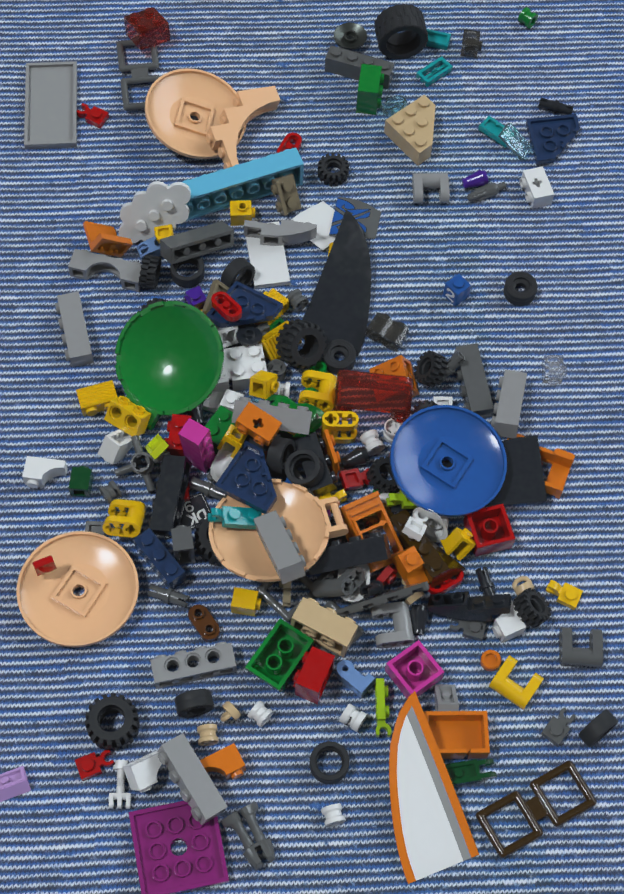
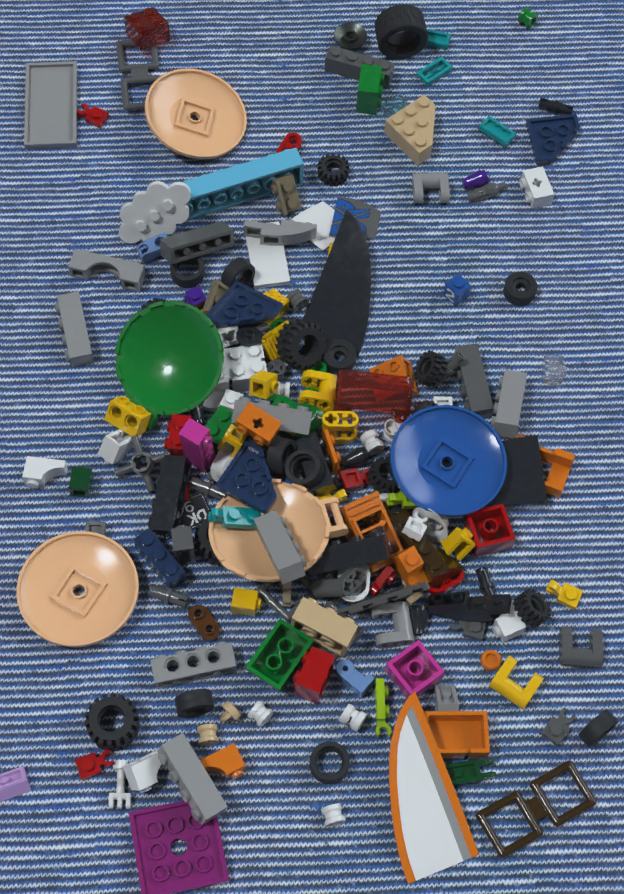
(44, 565): red tile -> none
(96, 397): yellow brick -> none
(105, 240): orange bracket -> none
(110, 492): dark grey wheel -> none
(132, 519): yellow connector -> none
(150, 271): black tyre -> none
(156, 446): neon yellow tile -> none
(163, 232): yellow tile -> none
(228, 309): red plate -> none
(240, 212): yellow brick -> none
(247, 106): light nougat arch -> none
(251, 849): dark grey piece -> none
(374, 588): black pin -> none
(387, 332): clear smoke brick -> none
(471, 43): clear smoke brick -> none
(515, 141): clear light blue plate -> none
(519, 589): tan tile -> none

